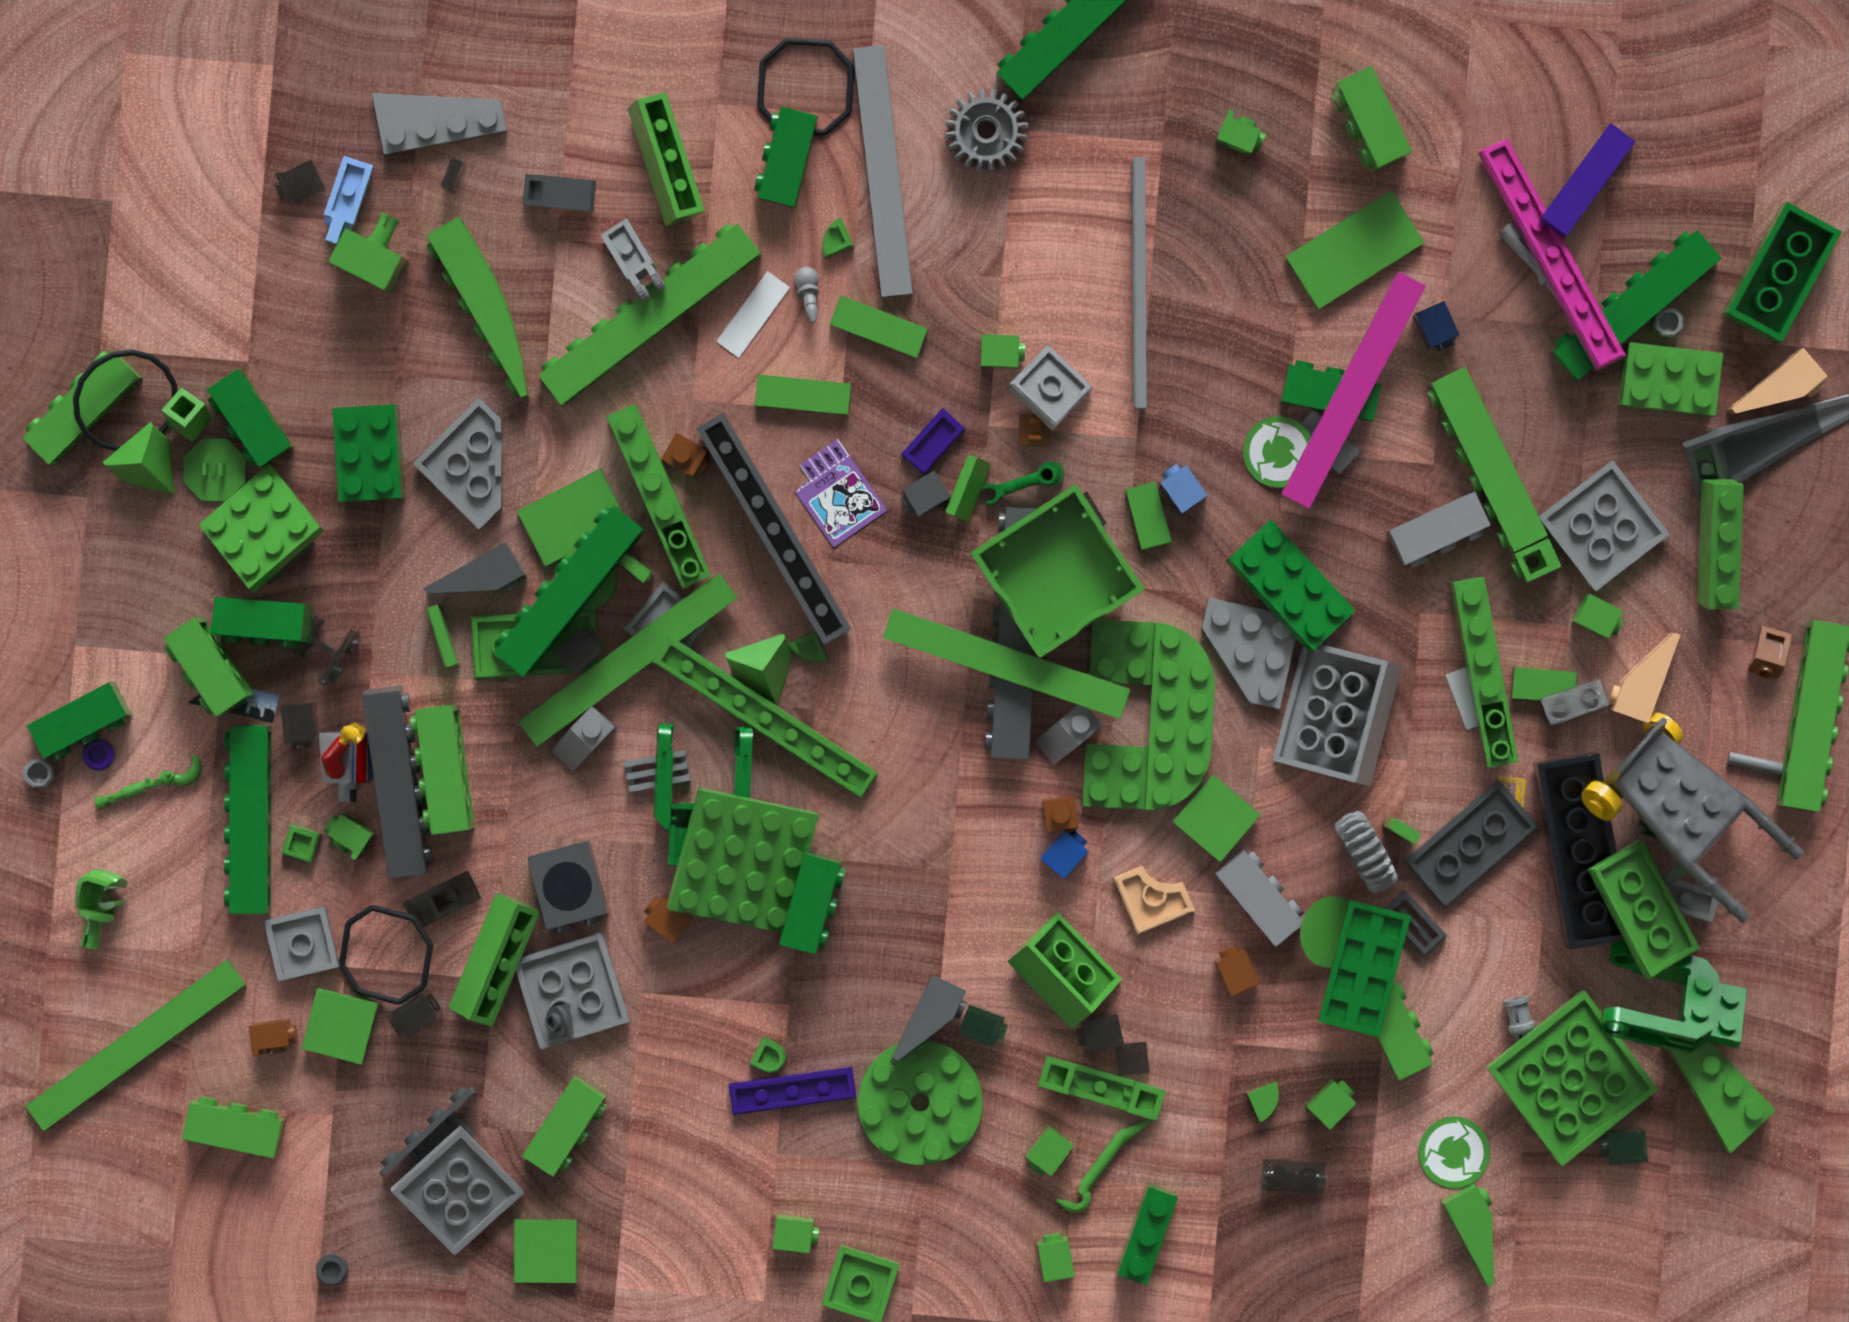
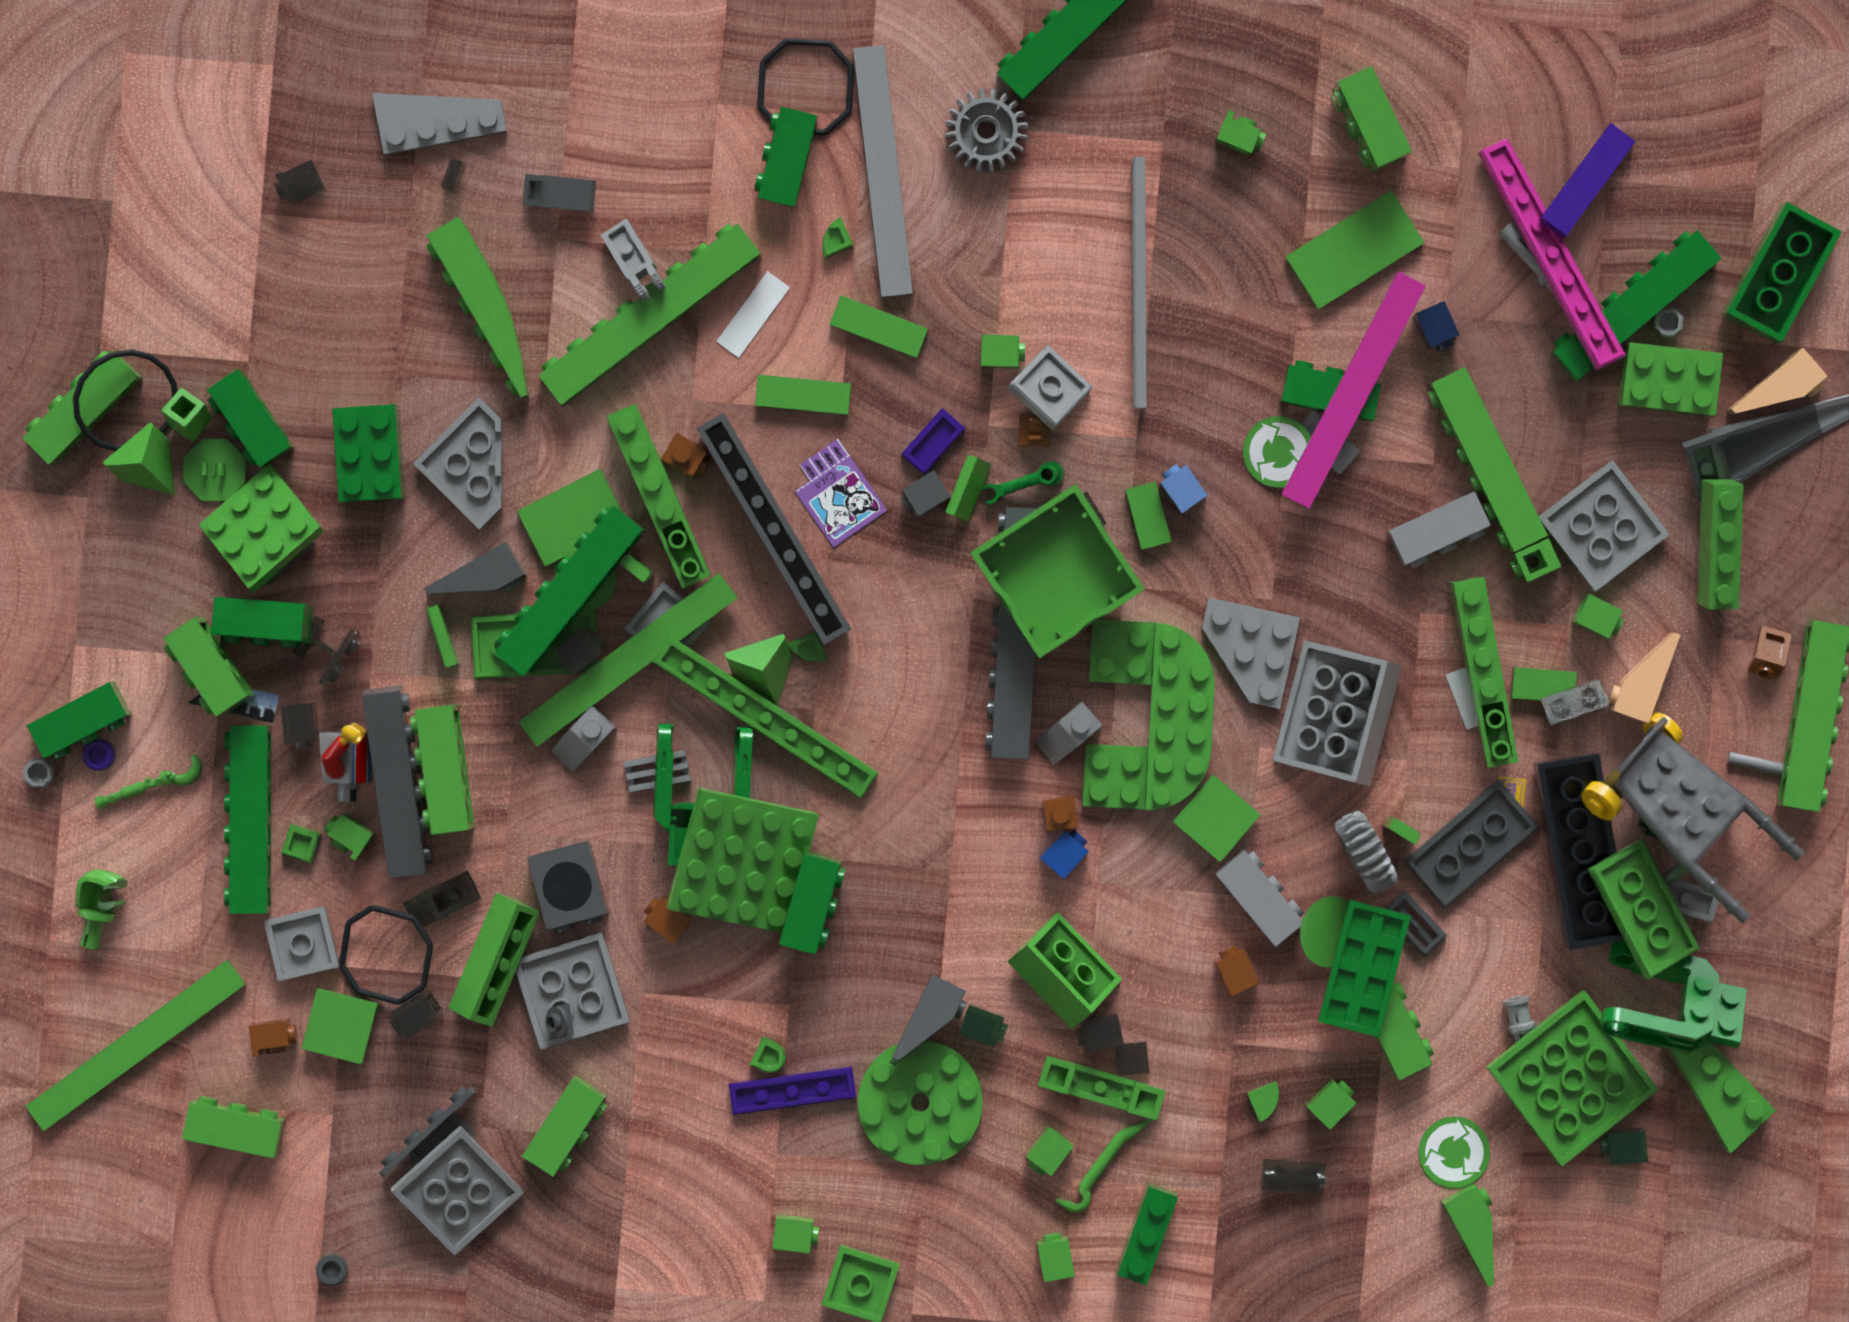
(346, 197): light blue hinge -> none
(370, 256): bright green brick -> none
(545, 1251): bright green tile -> none
(665, 159): bright green brick -> none
(806, 281): light grey bar -> none
(1006, 663): bright green tile -> none
(1151, 901): light nougat tile -> none
(1290, 586): green plate -> none

